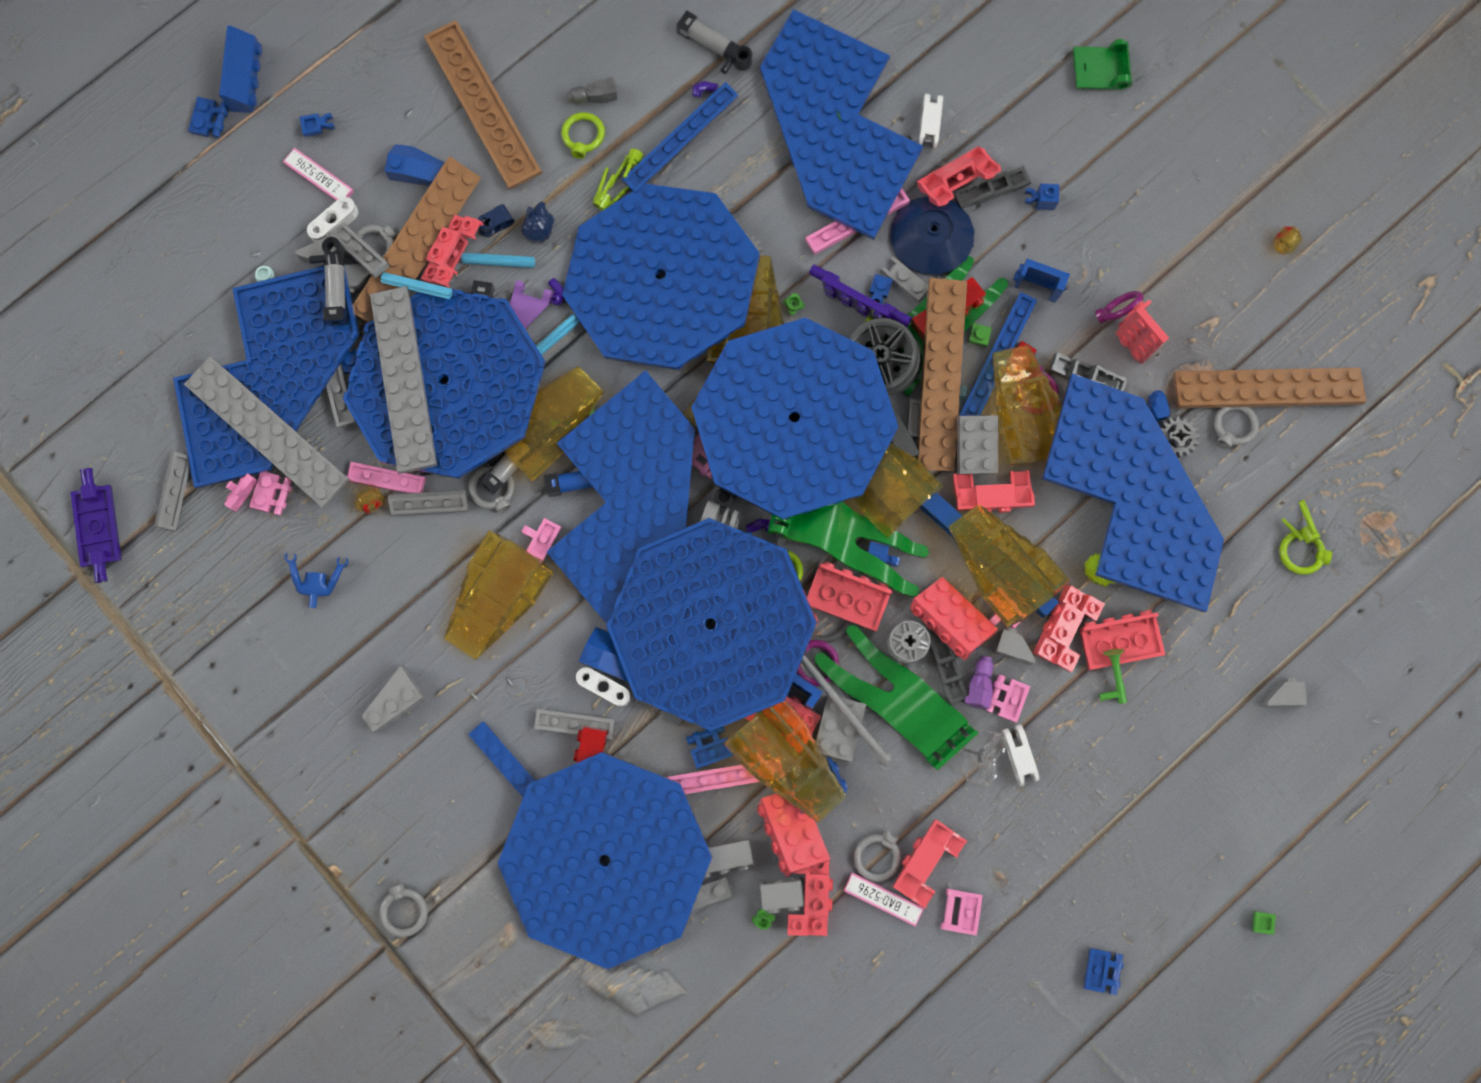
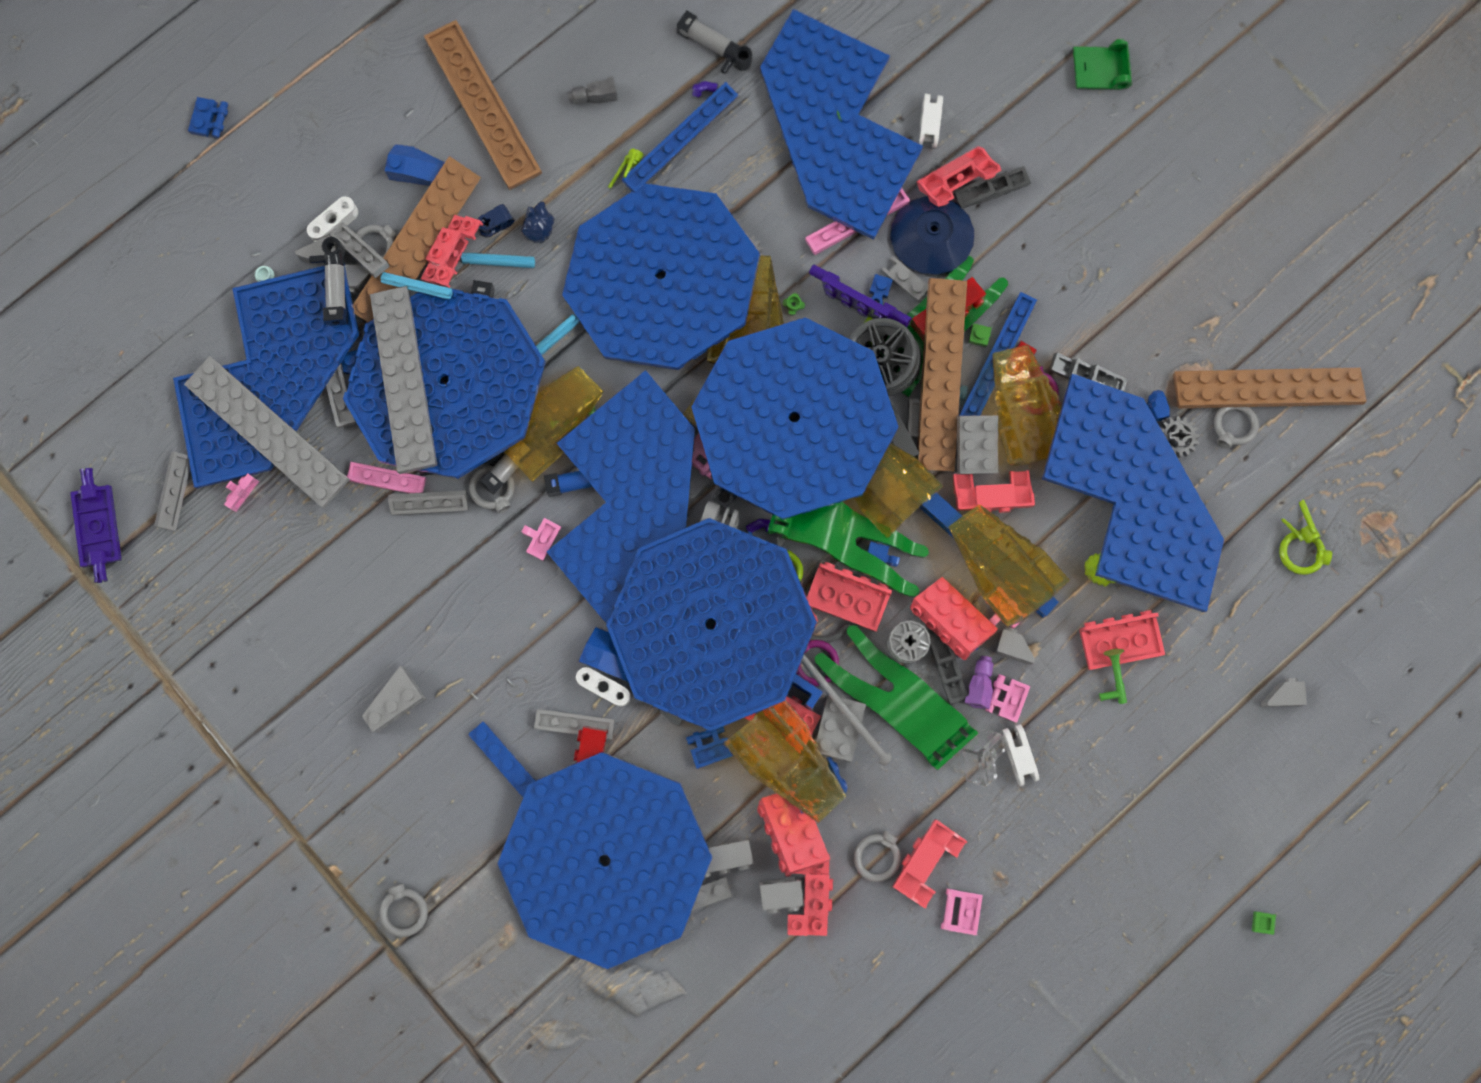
(240, 70): blue slope -> none
(266, 490): bright pink plate -> none
(314, 124): blue plate -> none
(314, 583): blue piece -> none
(317, 175): white tile -> none
(369, 499): clear yellow head -> none
(495, 593): clear yellow wedge -> none
(528, 307): medium lavender flag -> none
(557, 297): dark purple arm -> none
(578, 149): lime piece -> none
(602, 199): lime plant -> none
(714, 779): bright pink plate -> none
(763, 923): bright green plate -> none
(883, 899): white tile -> none
(1043, 276): blue panel -> none
(1045, 197): blue brick -> none
(1062, 626): coral bracket -> none
(1097, 971): blue plate -> none
(1105, 314): magenta piece -> none
(1141, 333): coral bracket -> none
(1287, 240): clear yellow head -> none

